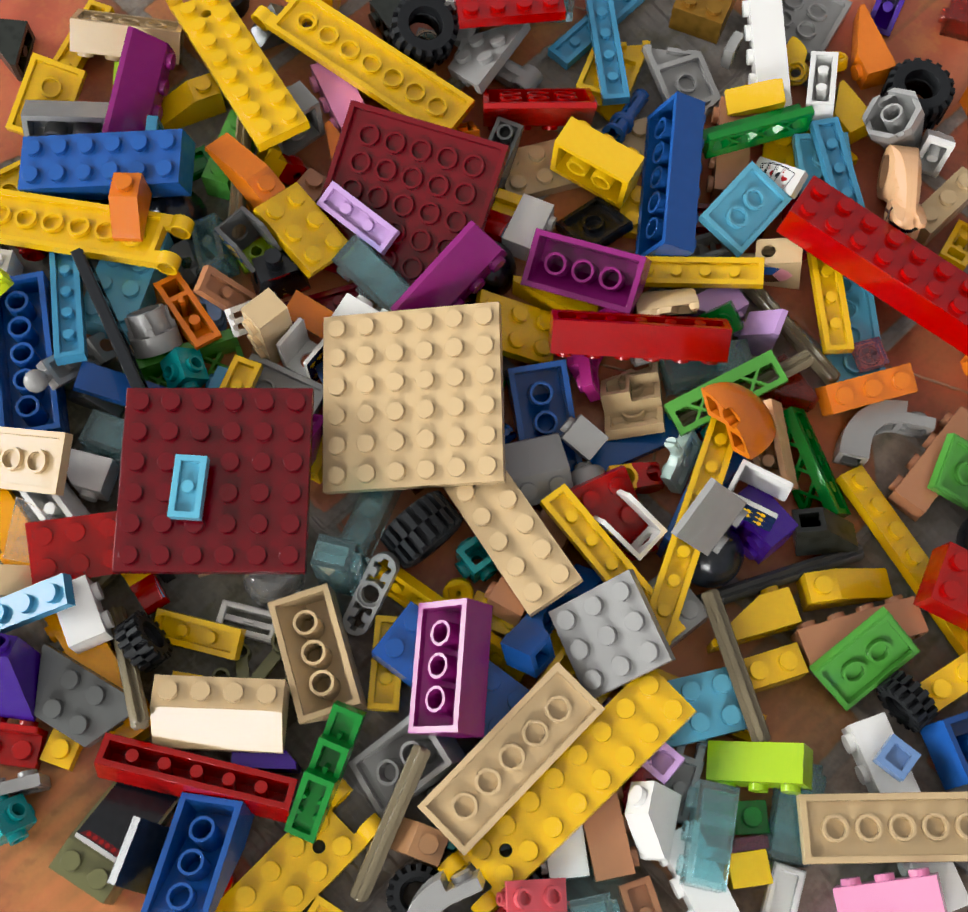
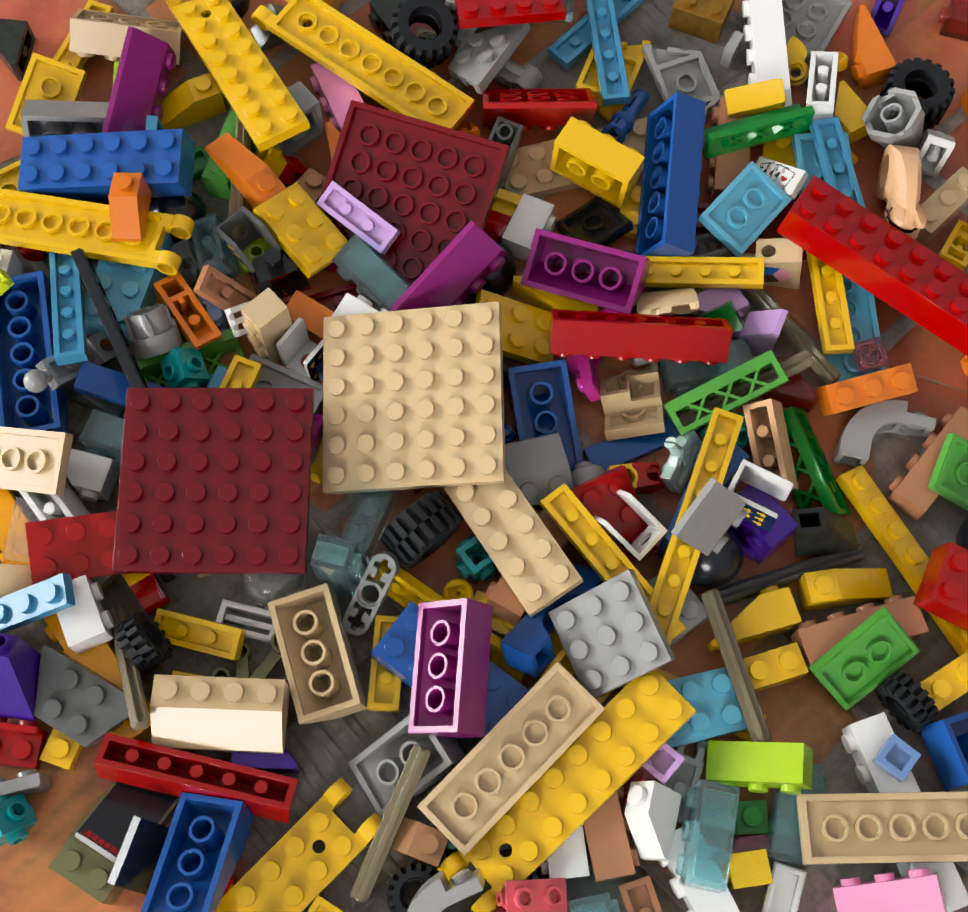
(188, 487): medium azure plate -> none
(324, 772): green slope -> none
(582, 436): light grey brick -> none
(745, 416): orange brick -> none

